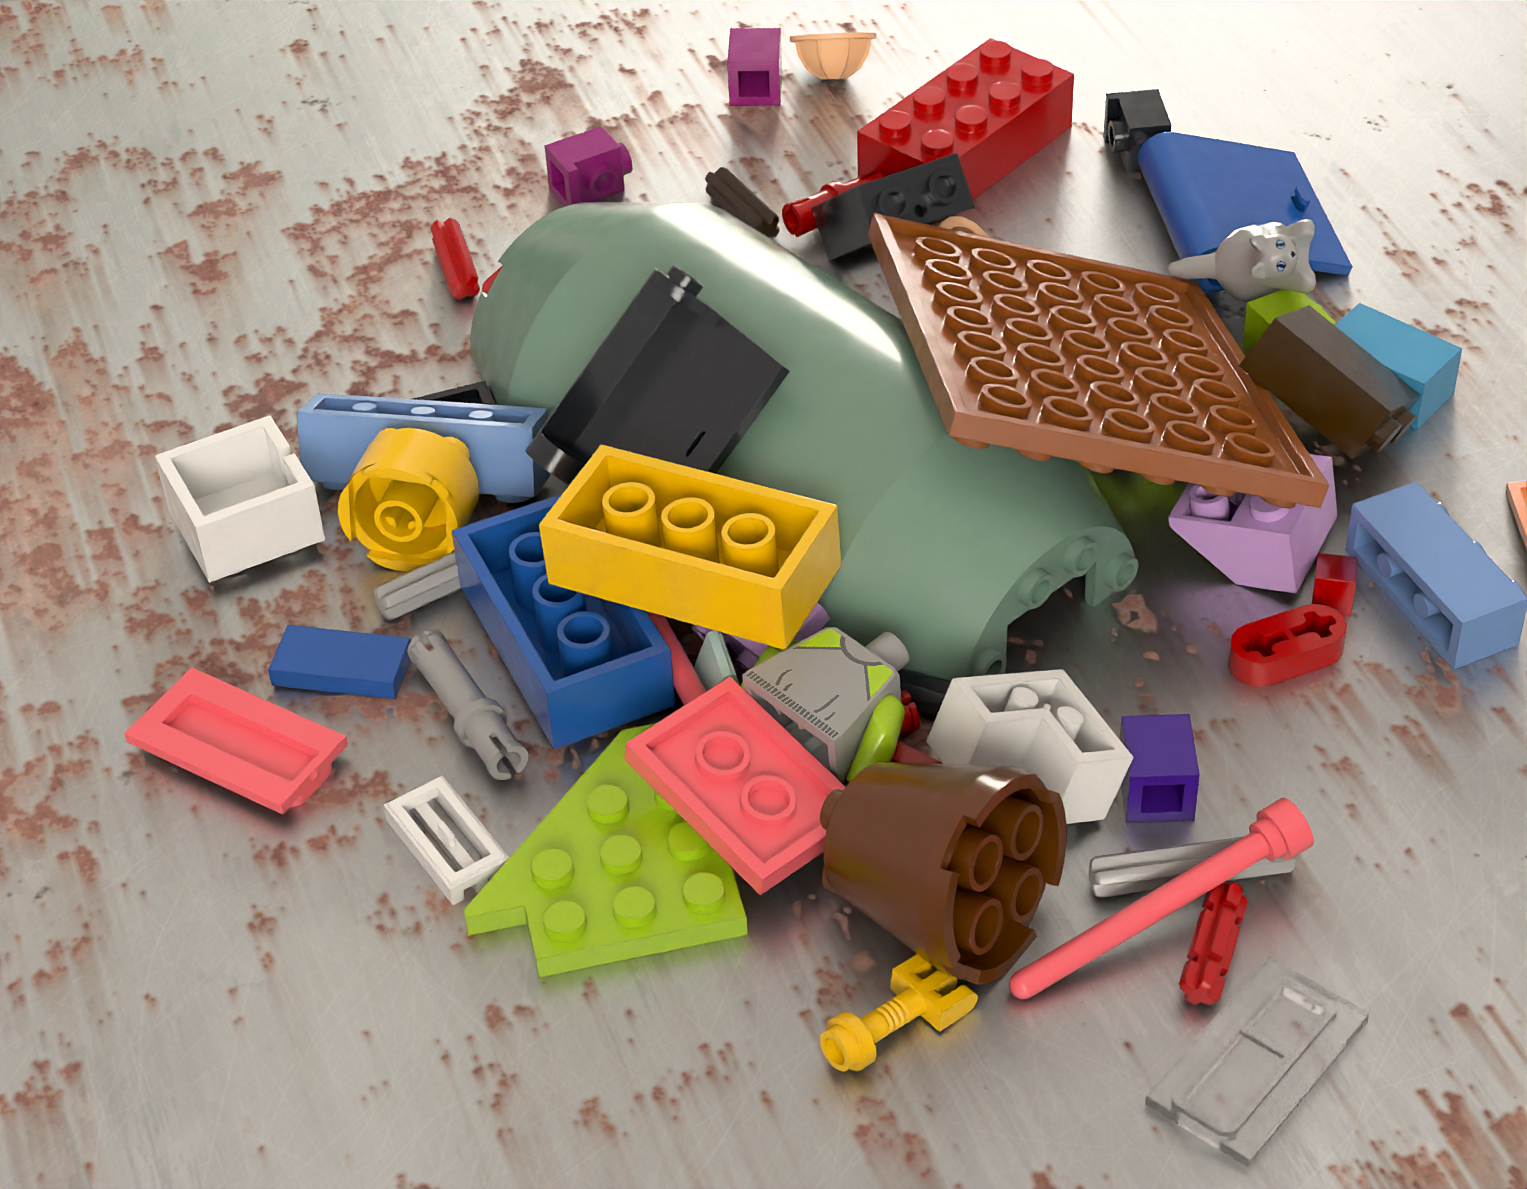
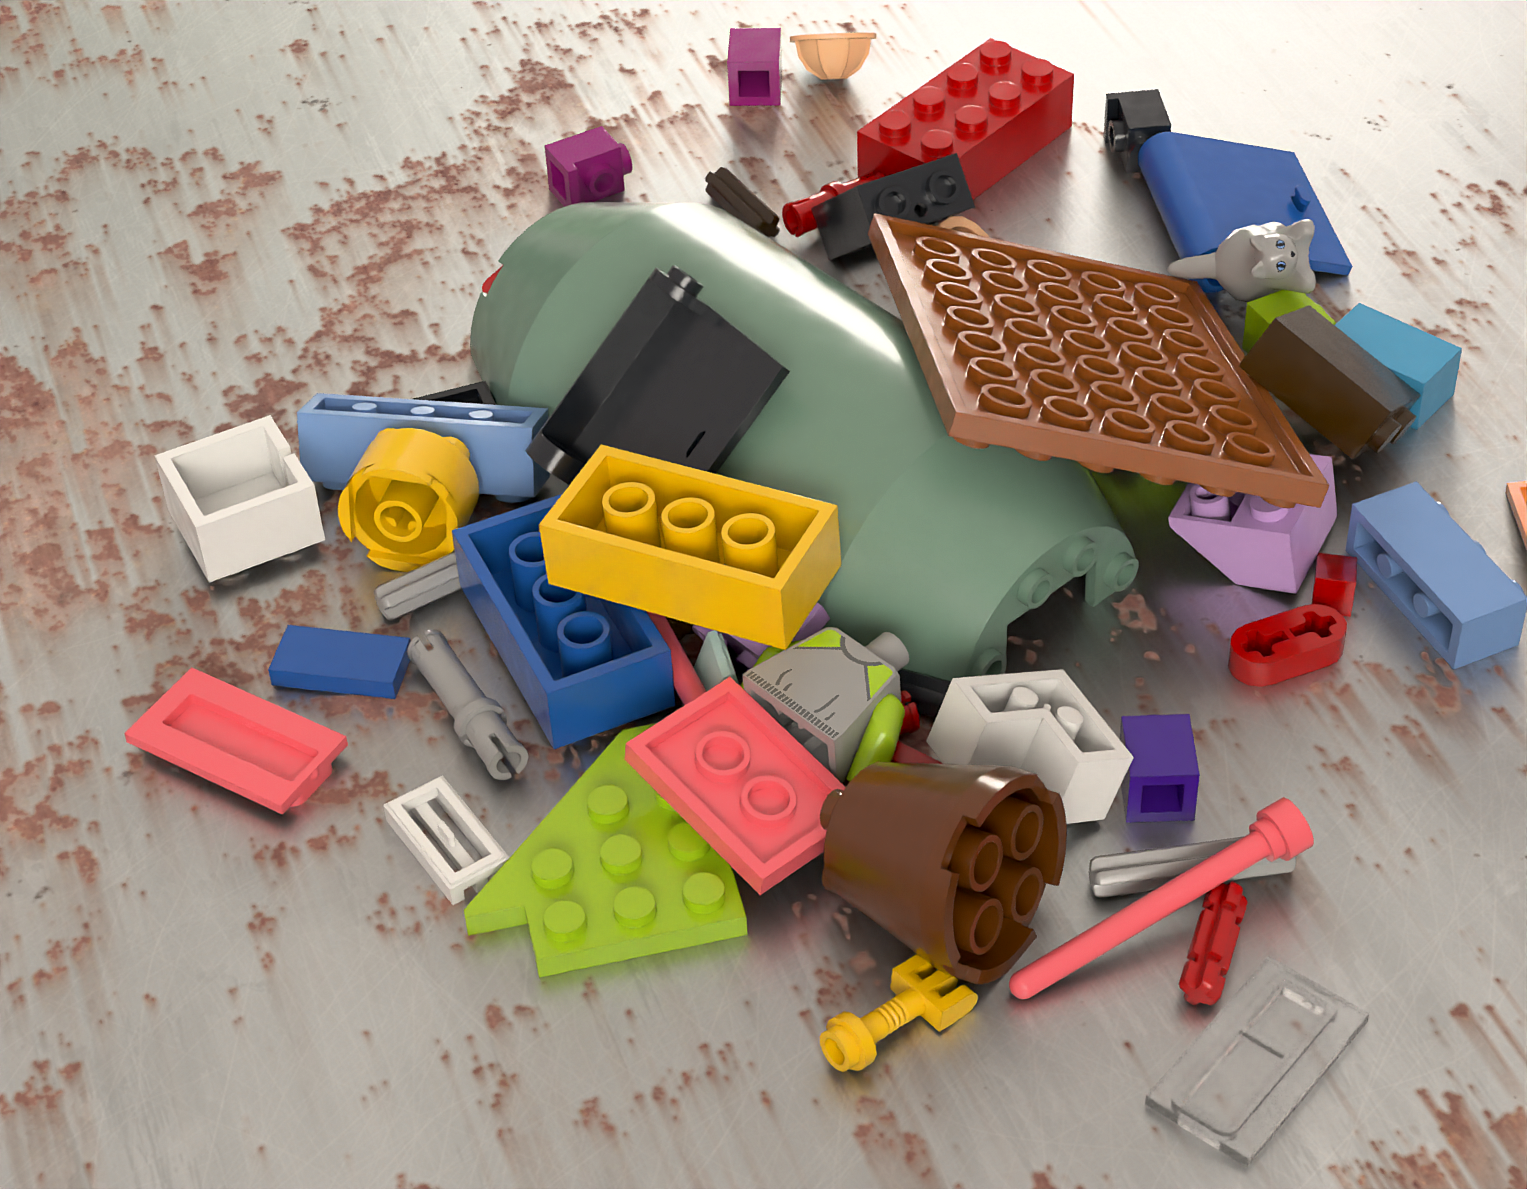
(455, 258): red axle -> none

